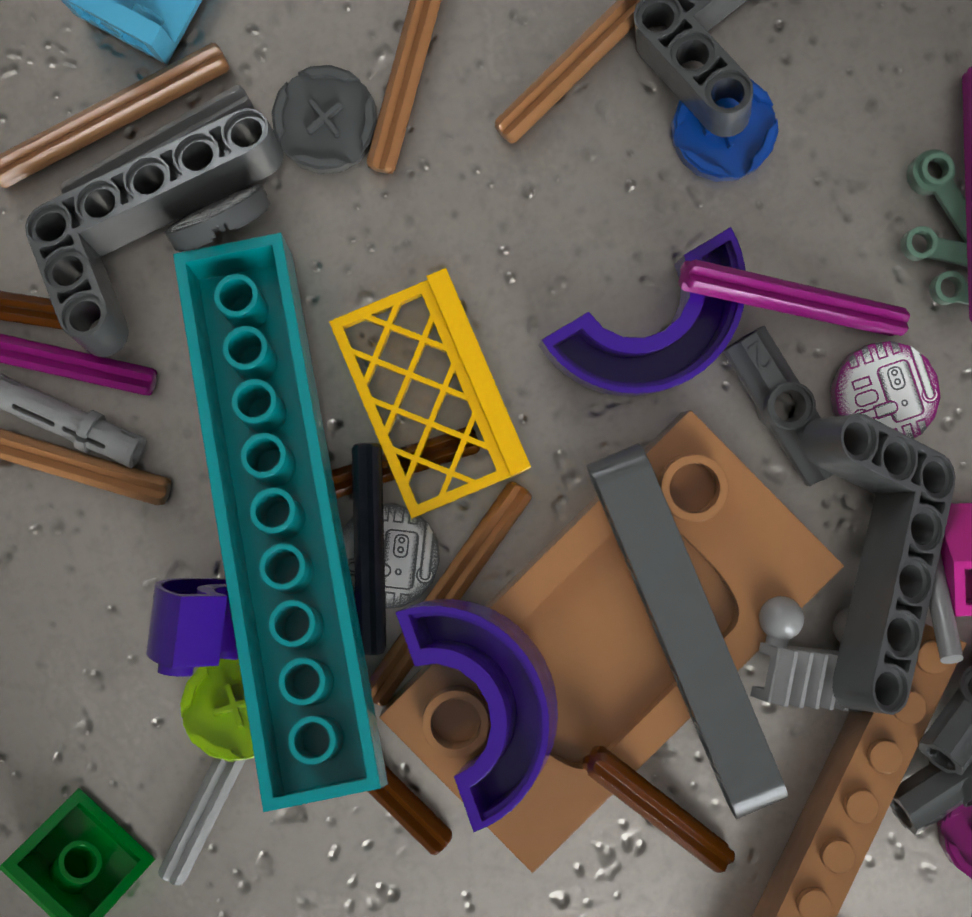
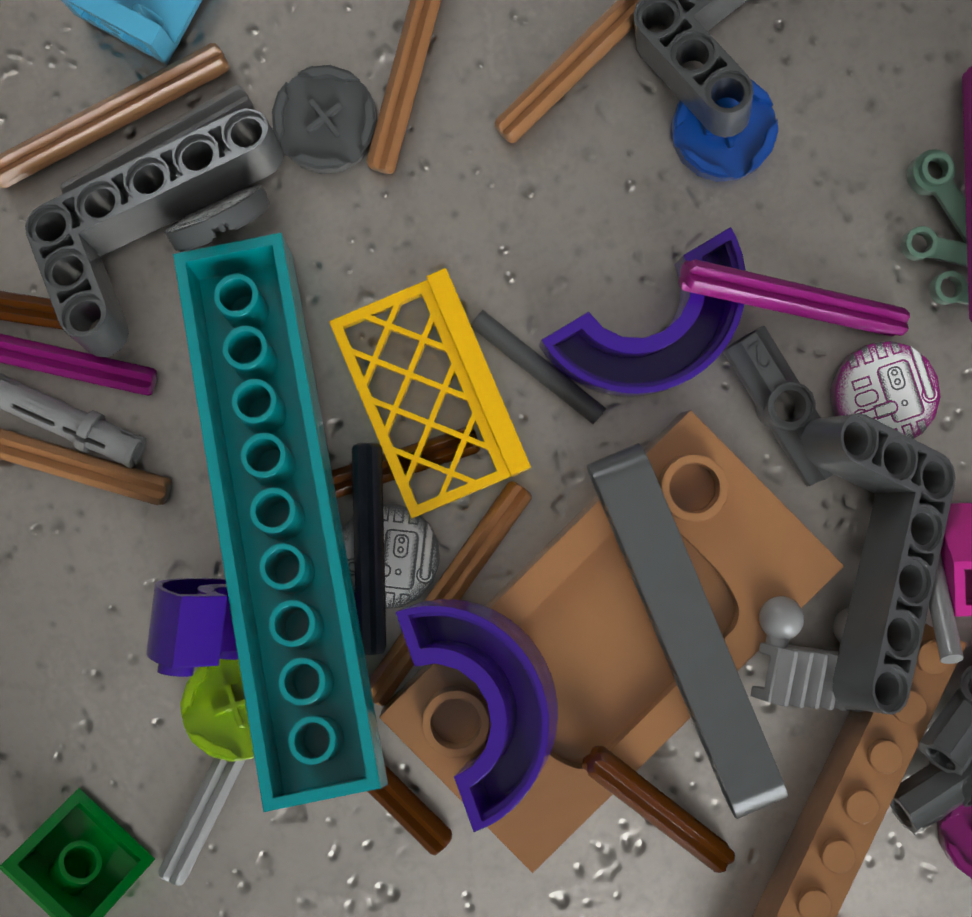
(538, 367): none -> dark grey bar

